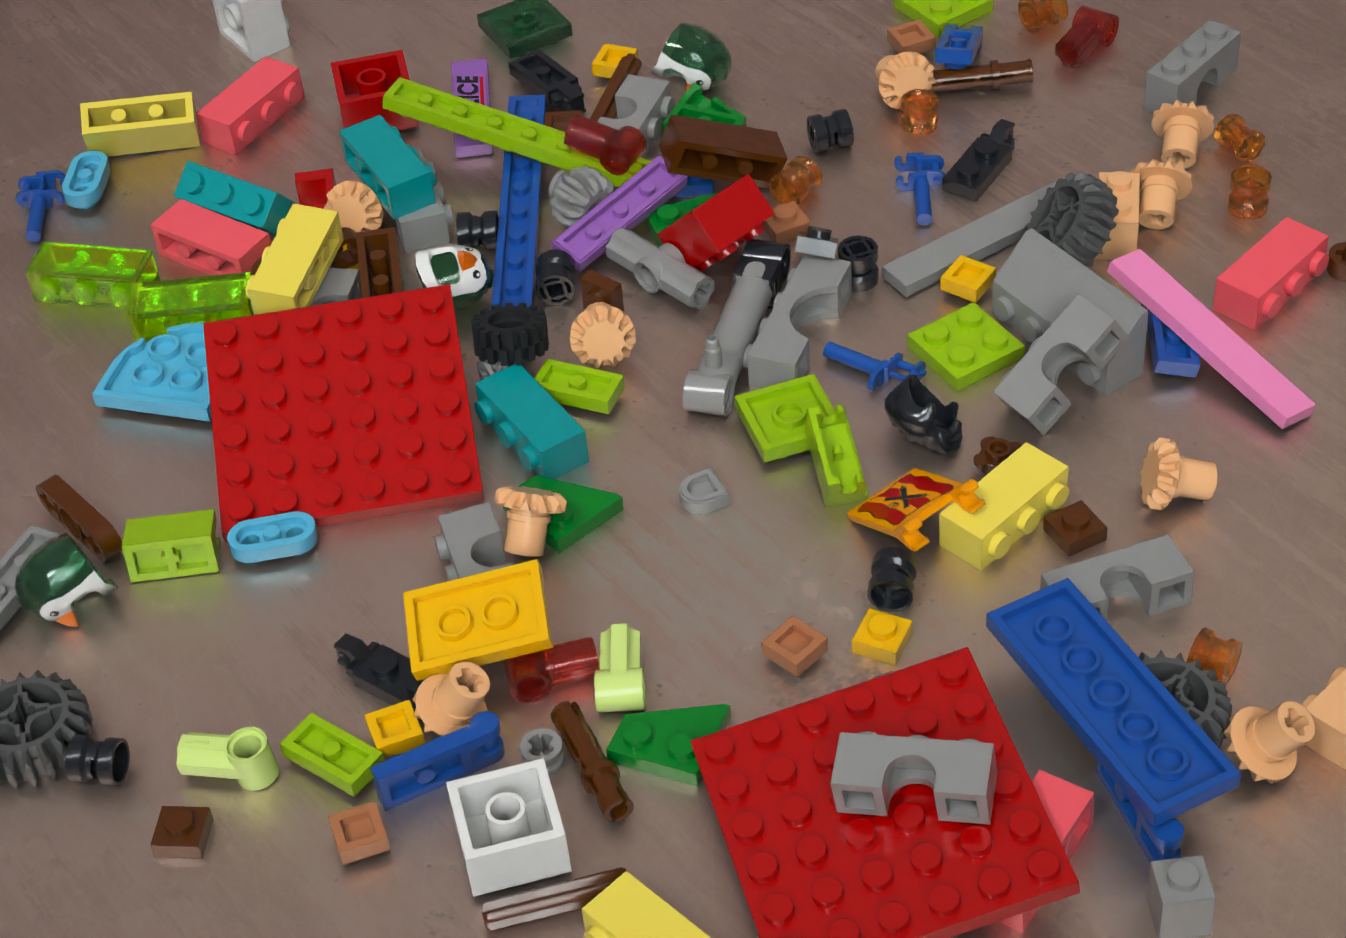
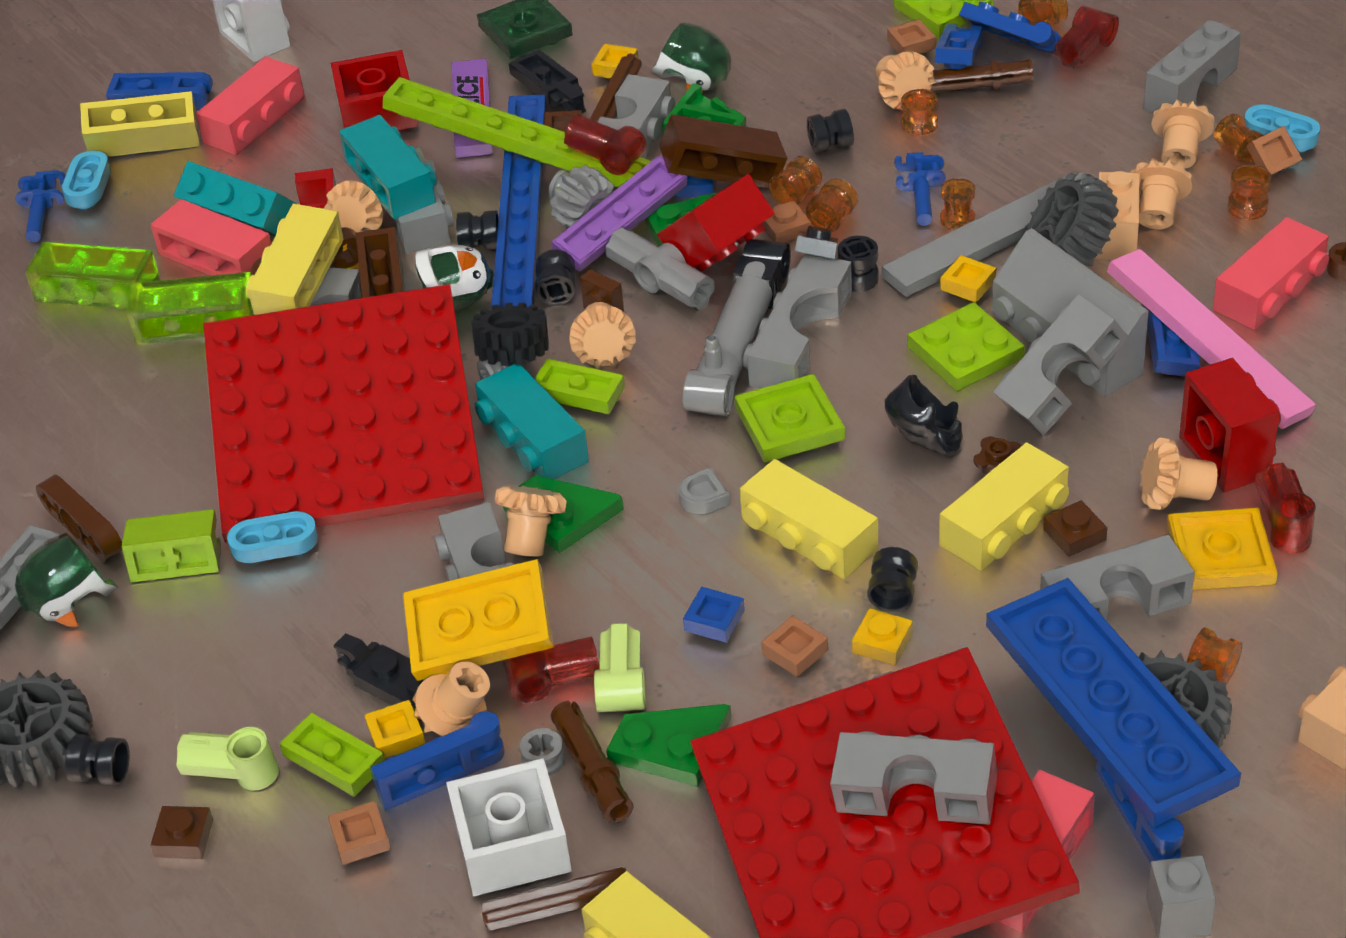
(149, 84): none -> blue plate
(160, 376): medium azure plate -> none
(713, 614): none -> blue plate
(809, 519): none -> light yellow brick
(832, 204): none -> clear orange wheel
(835, 457): lime hinge -> none
(880, 371): blue piece -> none
(909, 501): light orange flag -> none
(957, 203): none -> clear orange bush
(981, 162): black hinge -> none
(1014, 27): none -> blue plate
(1224, 547): none -> yellow tile
(1229, 422): none -> red brick
(1267, 118): none -> medium azure plate
(1269, 739): light nougat gear -> none
(1274, 151): none -> nougat plate
(1287, 508): none -> clear red piece

